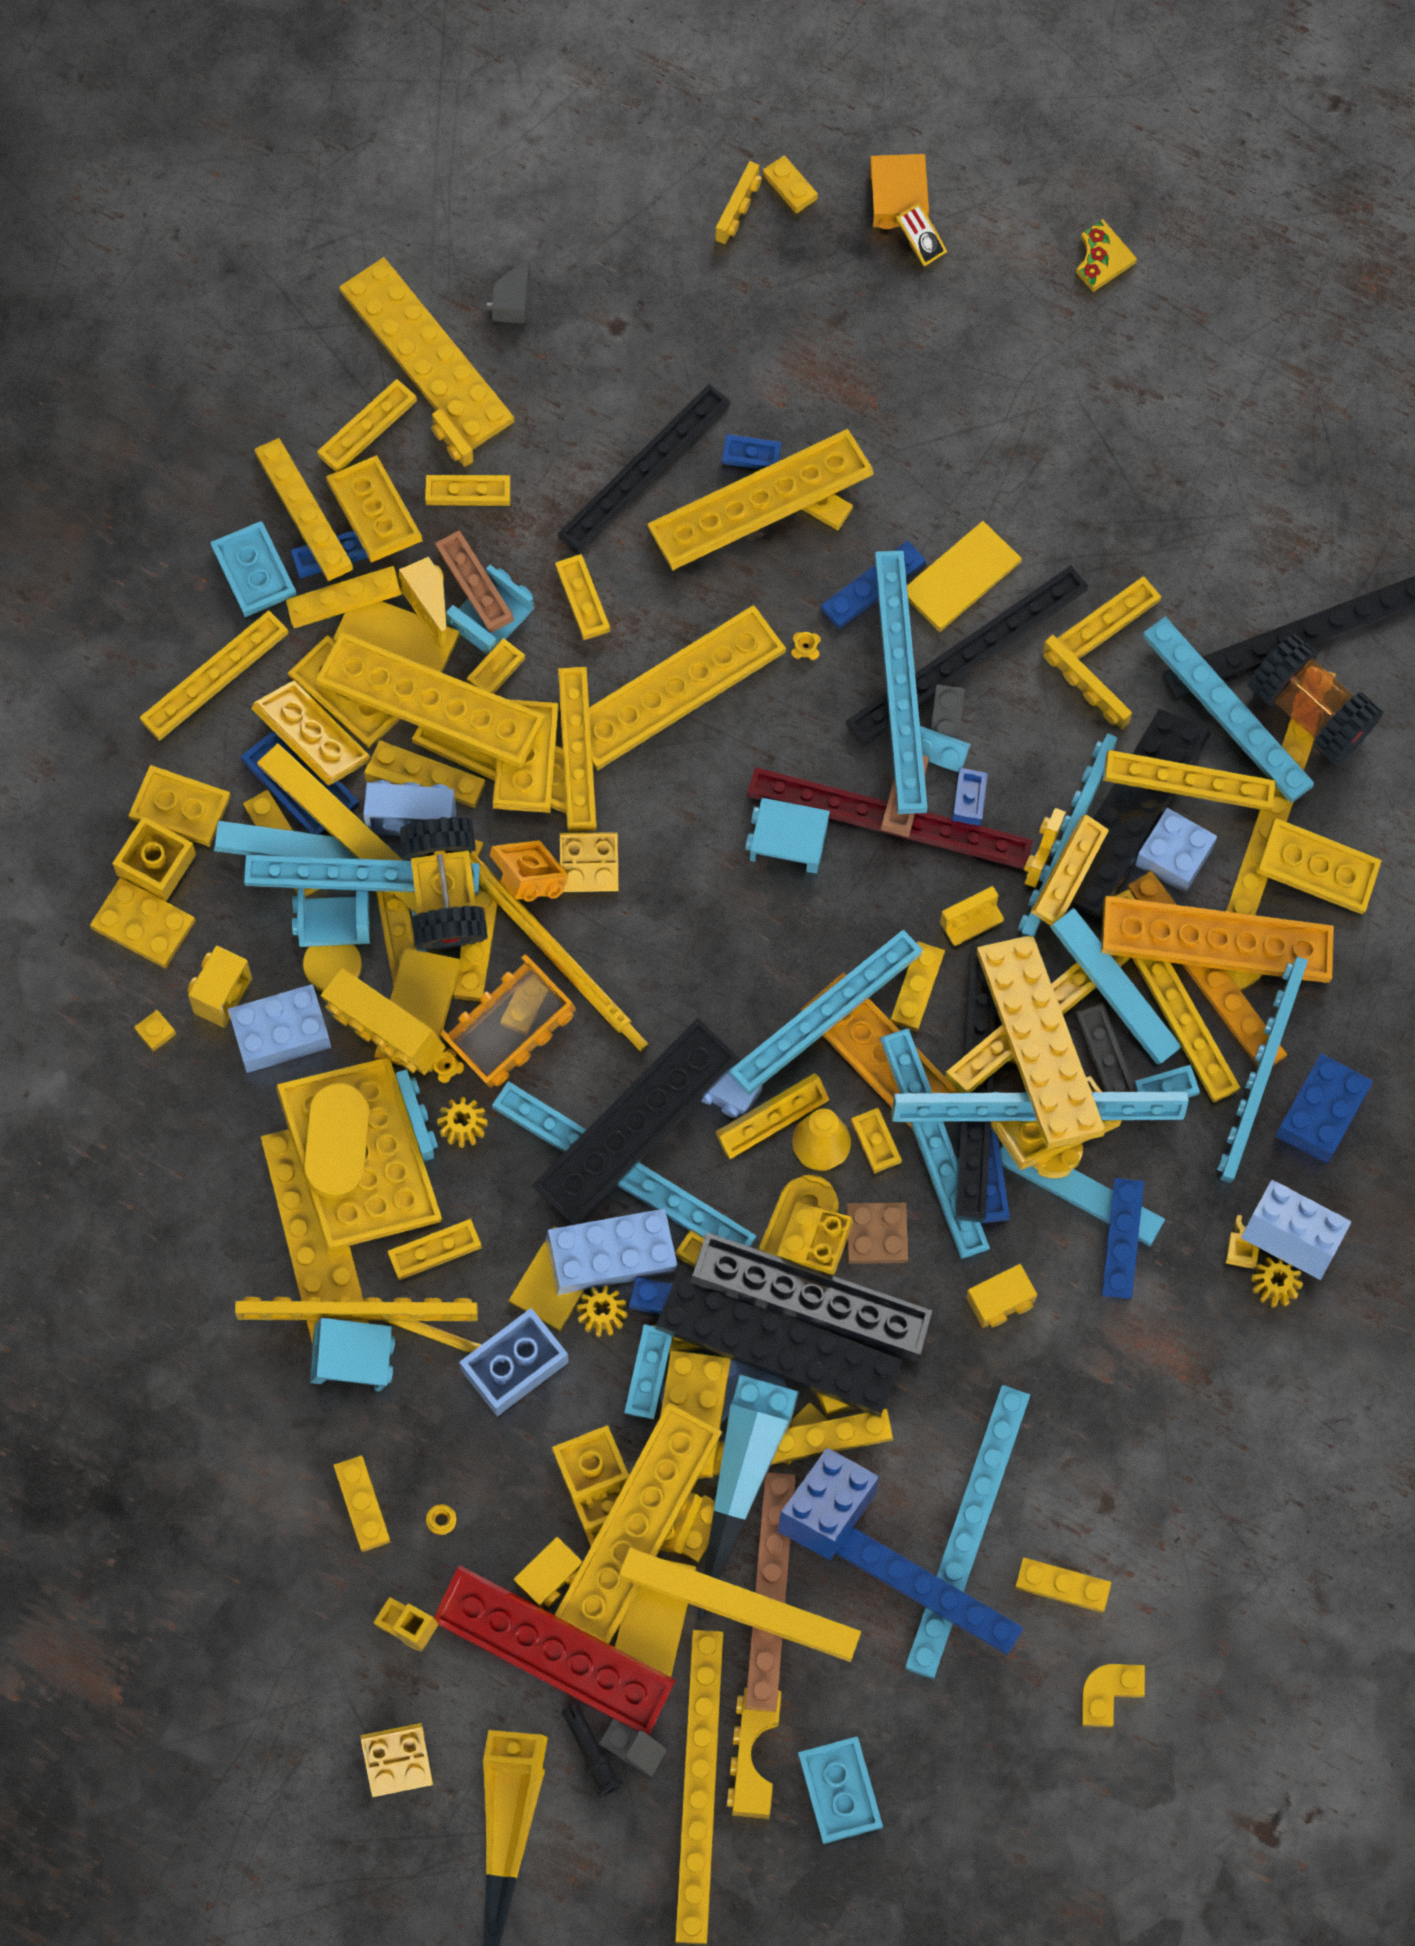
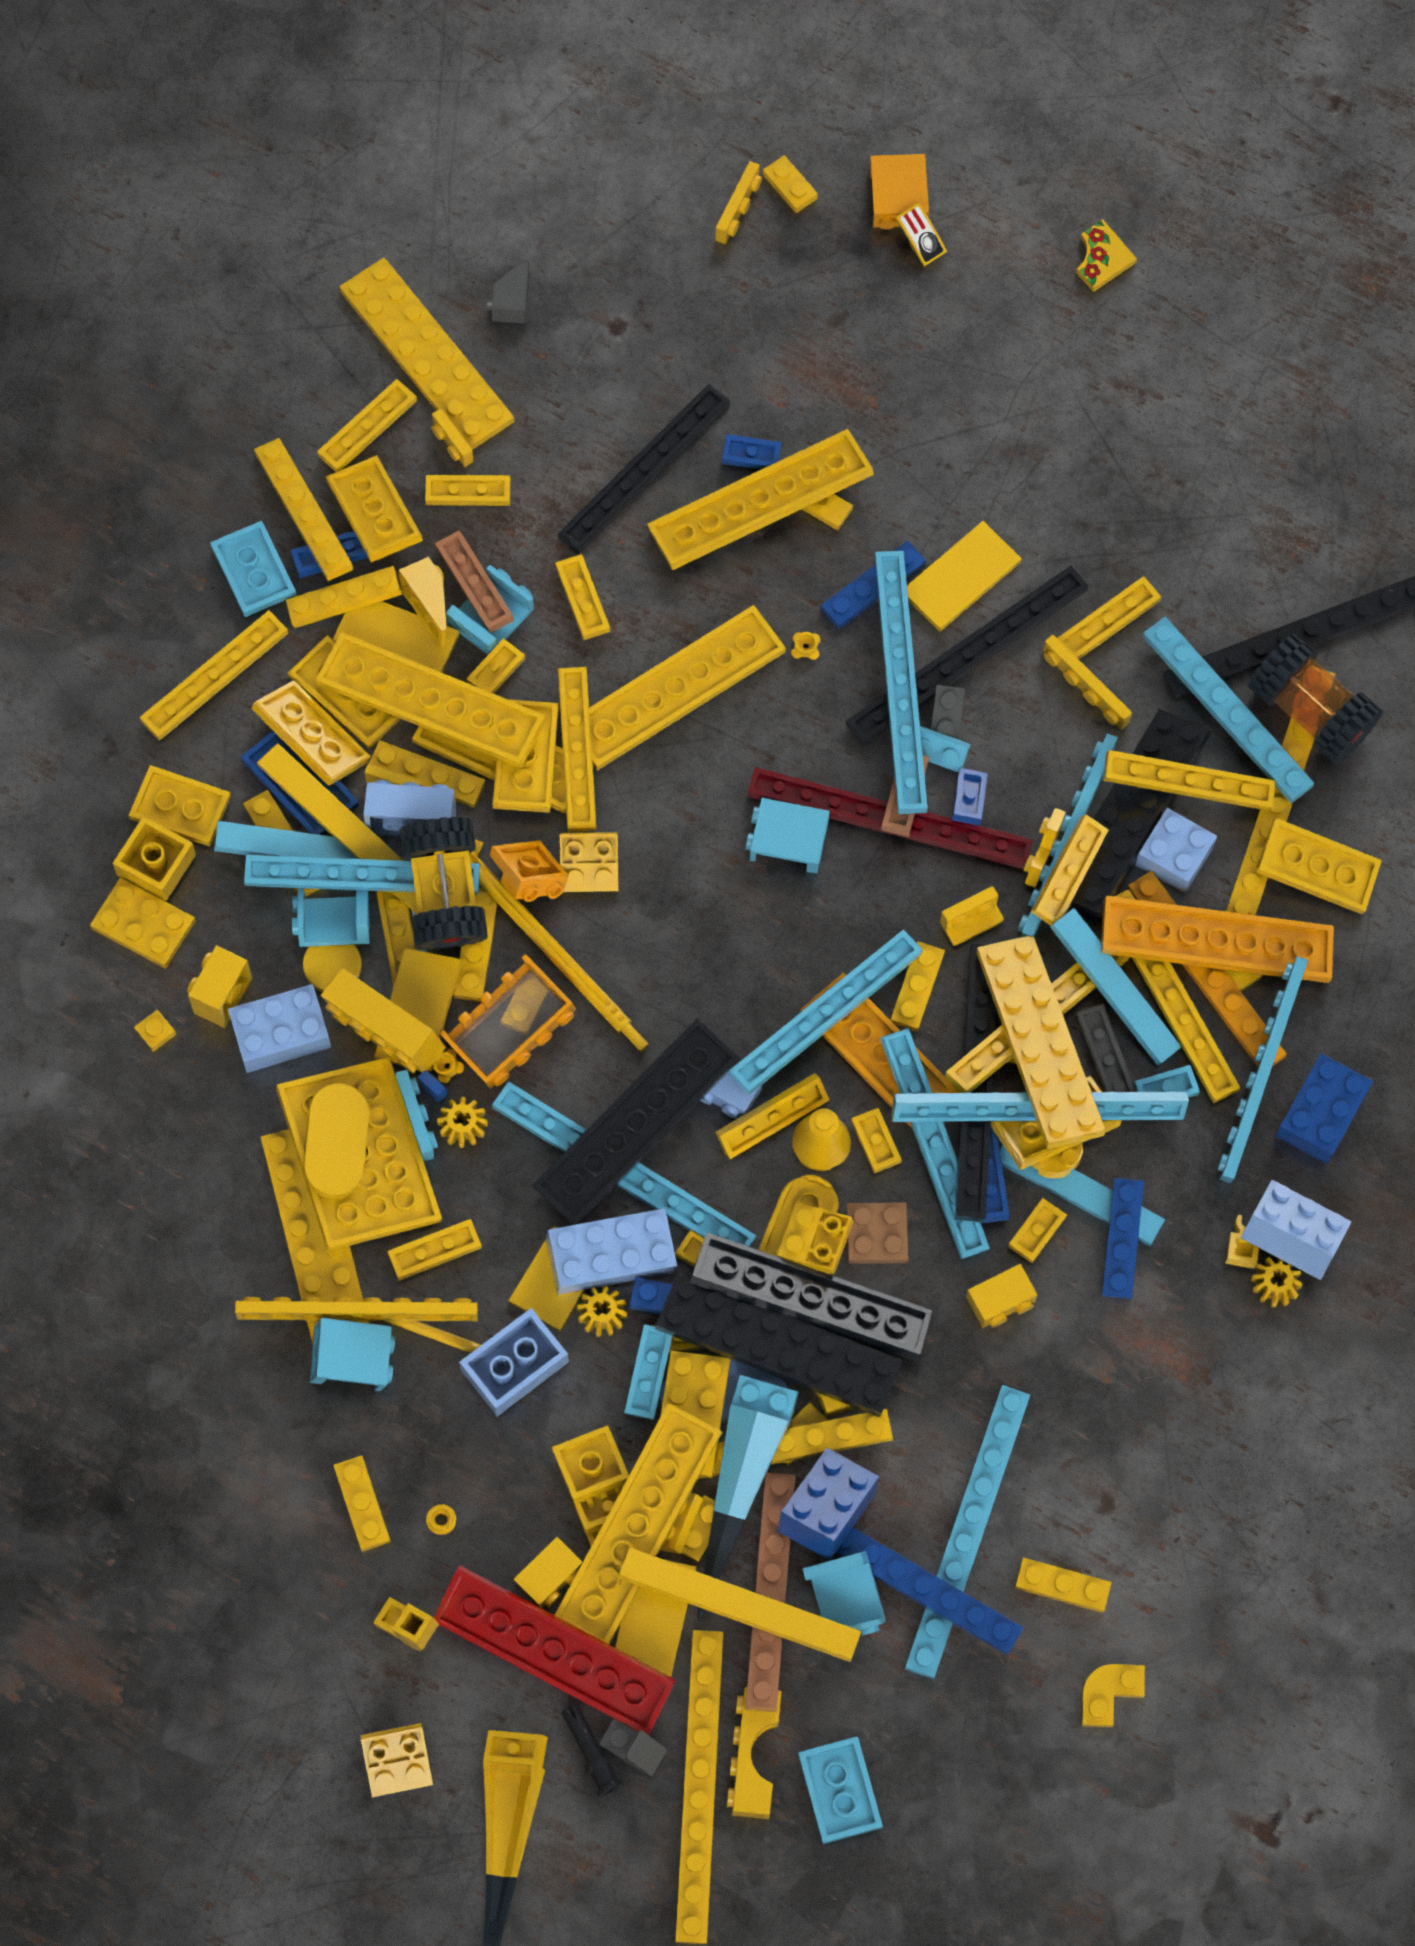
(432, 1086): none -> blue tile
(847, 1592): none -> medium azure panel
(1037, 1230): none -> yellow plate

